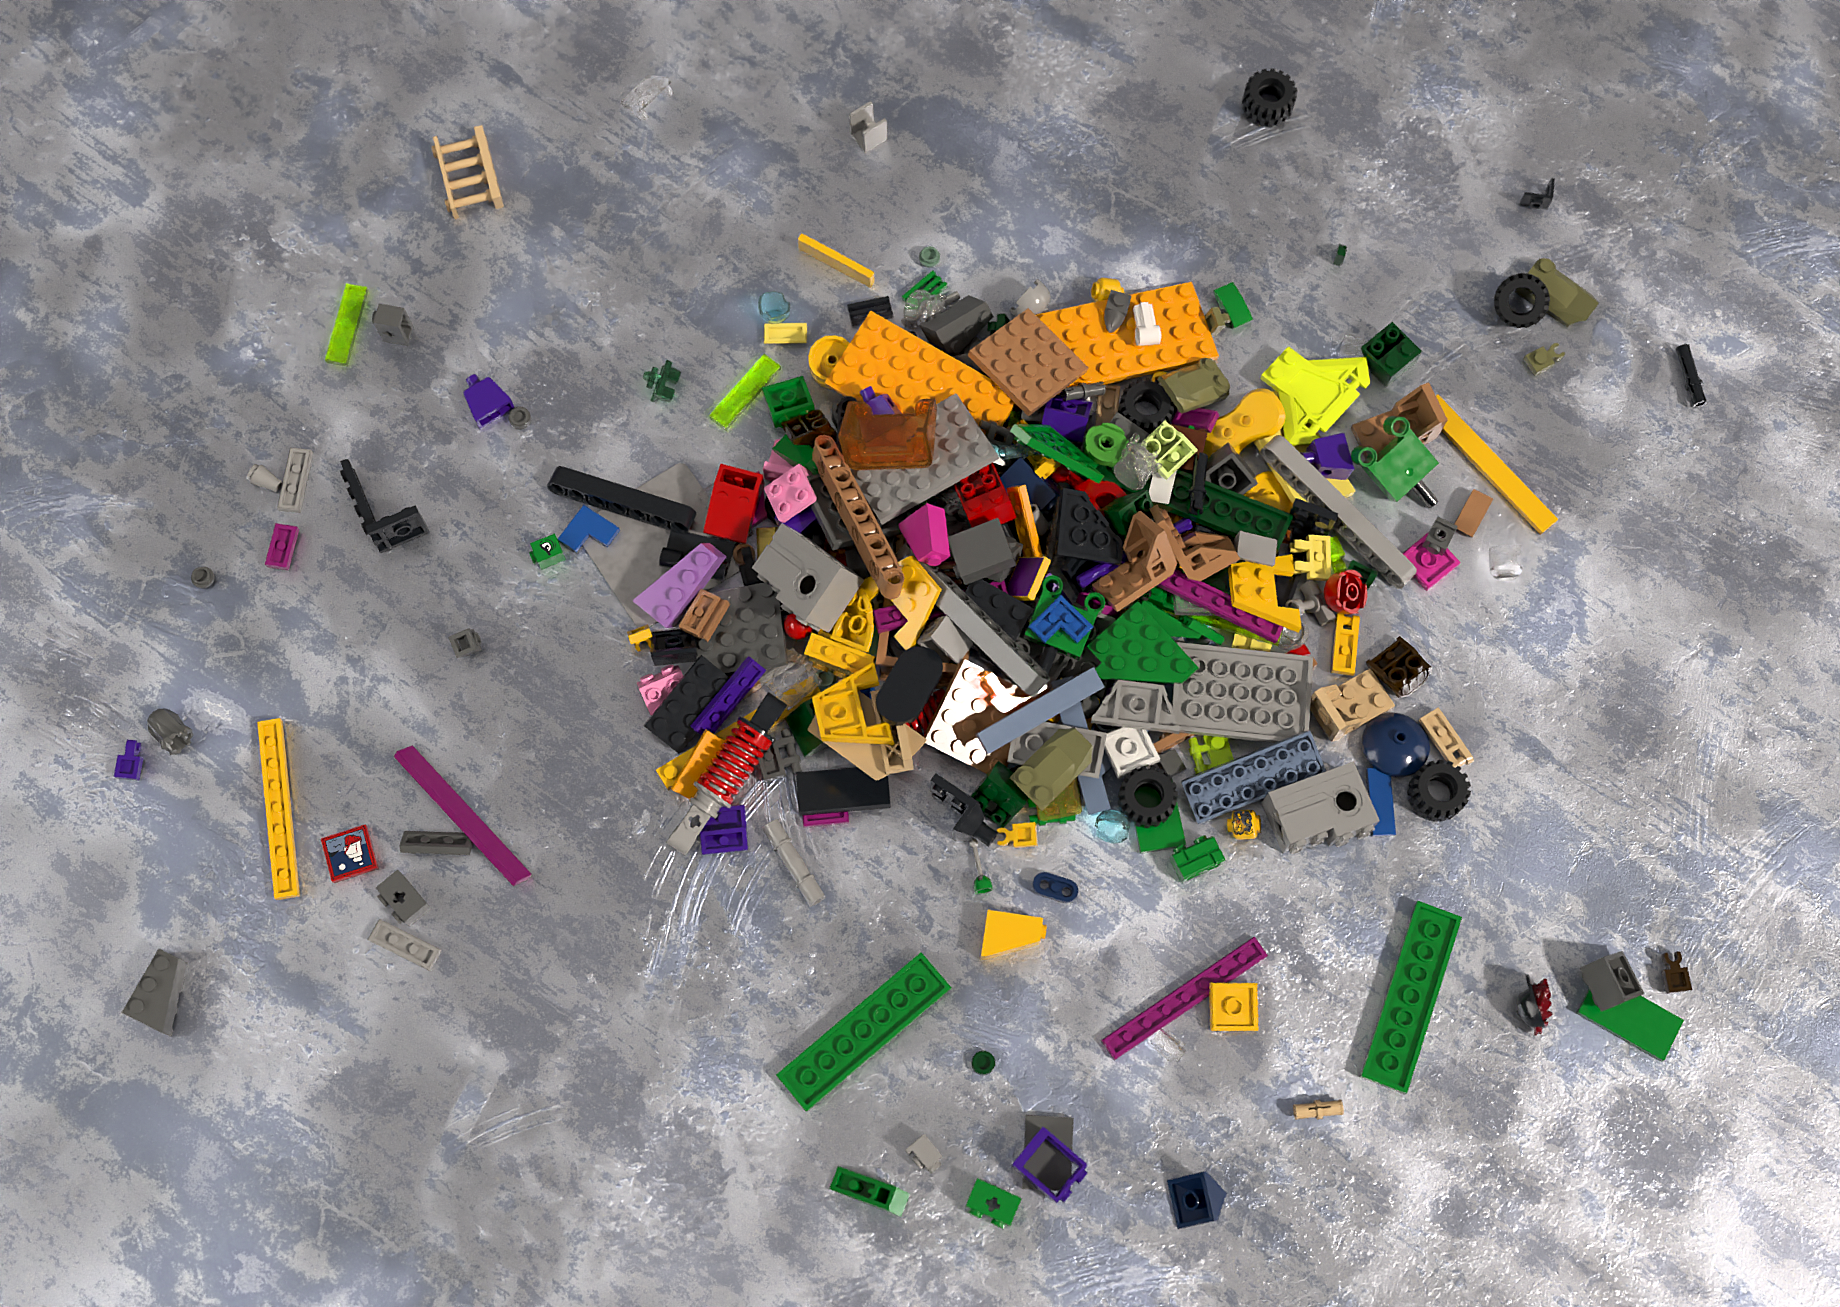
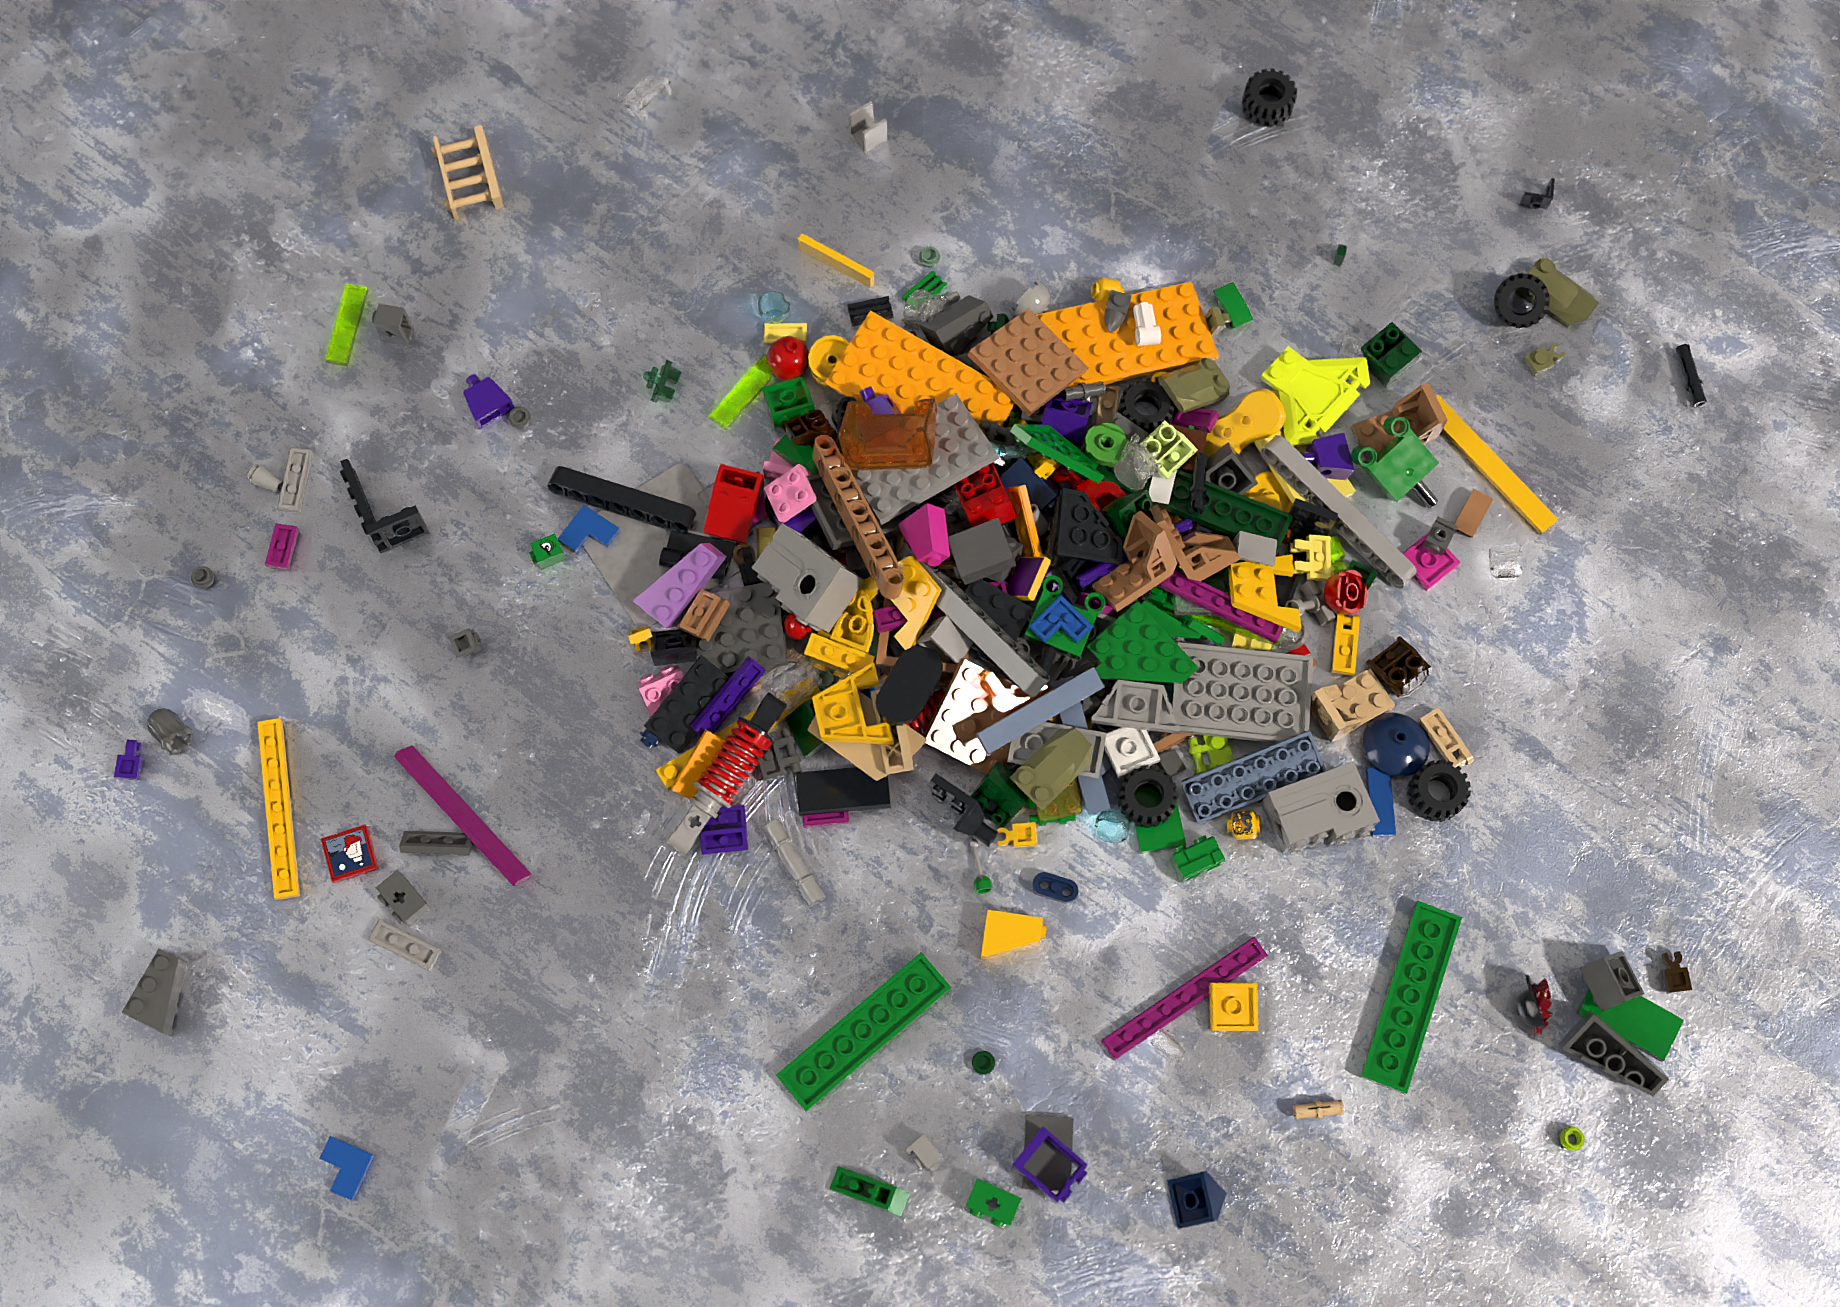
(352, 1164): none -> blue tile
(649, 738): none -> dark blue plate
(788, 357): none -> red cylinder
(1578, 1135): none -> lime plate
(1605, 1048): none -> dark grey wedge

